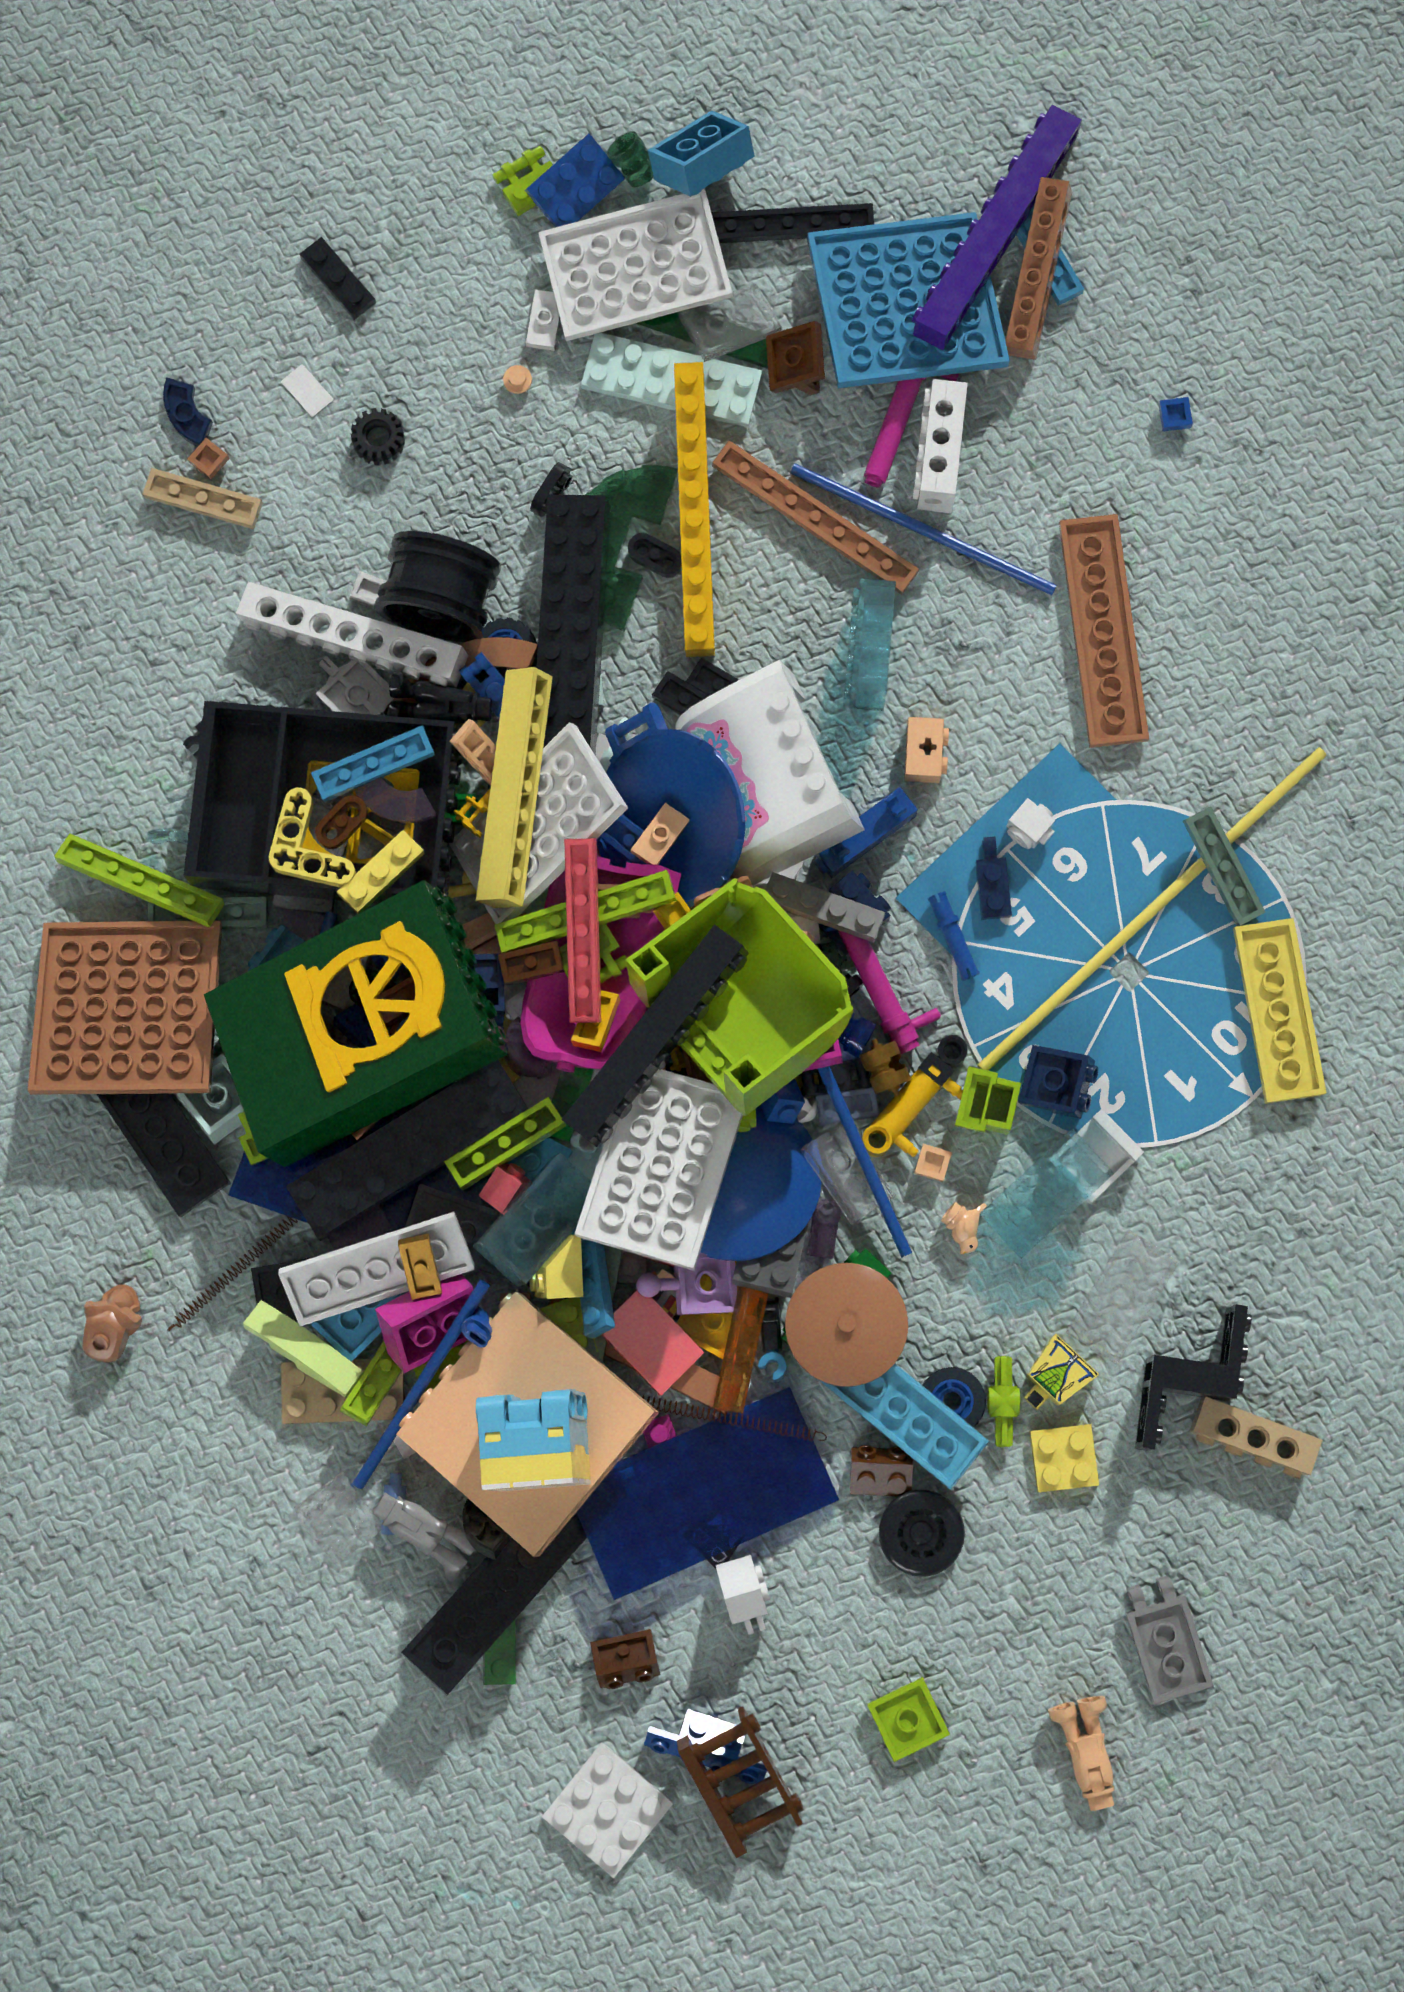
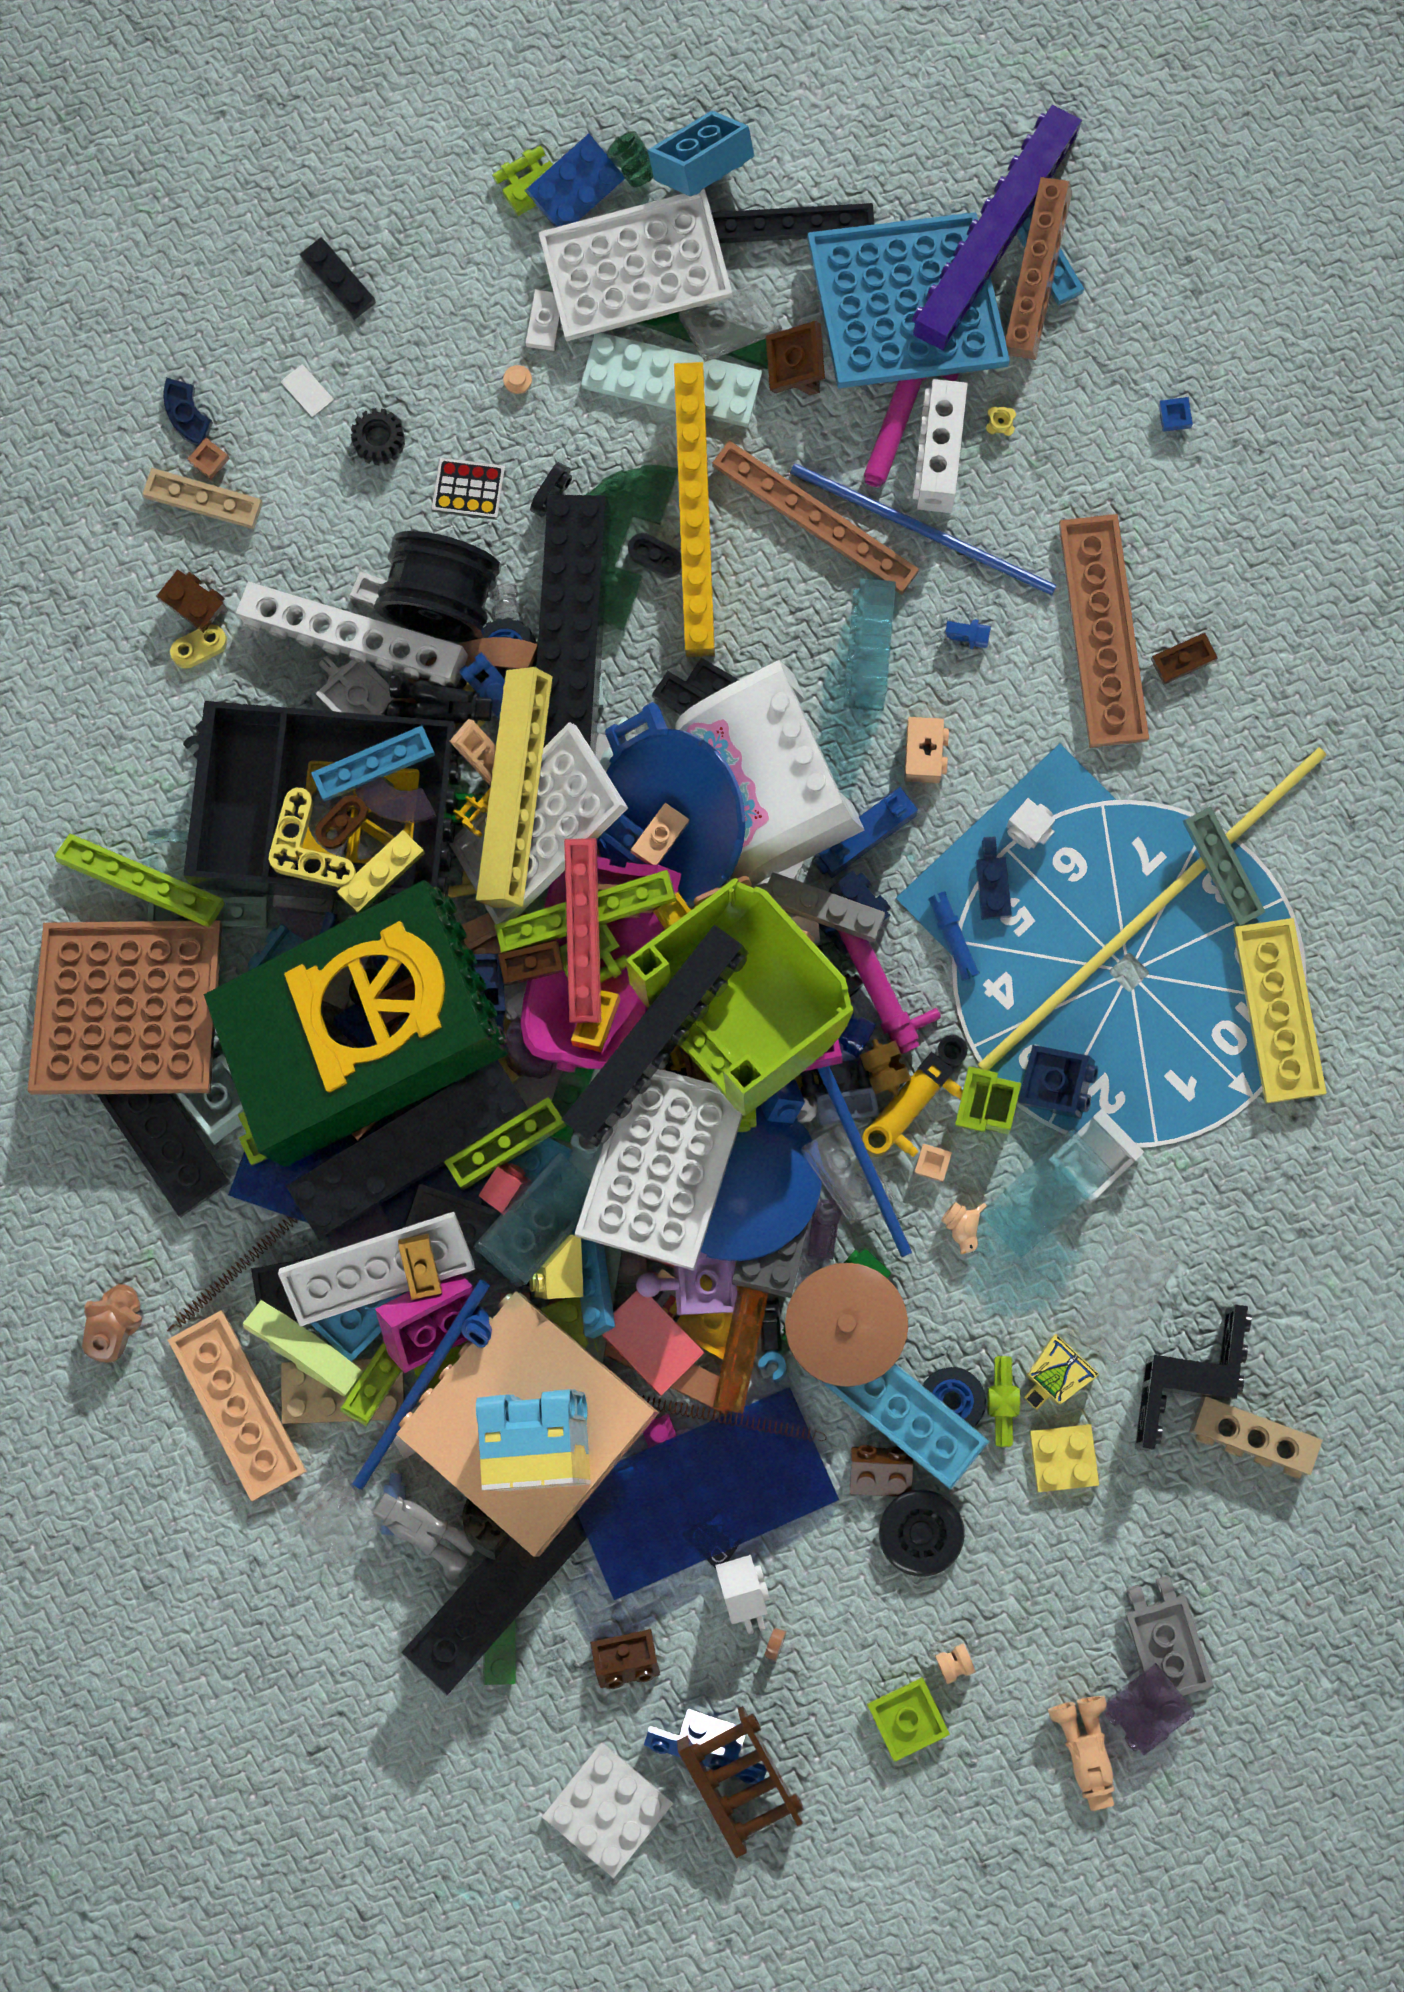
(191, 600): none -> reddish brown bracket
(199, 648): none -> light yellow plate
(237, 1405): none -> light nougat plate
(468, 487): none -> sticker
(505, 602): none -> clear wheel
(775, 1644): none -> nougat tile
(955, 1663): none -> light nougat wheel
(975, 633): none -> blue piece
(1006, 415): none -> light yellow plate
(1148, 1709): none -> clear purple plate
(1184, 658): none -> reddish brown plate

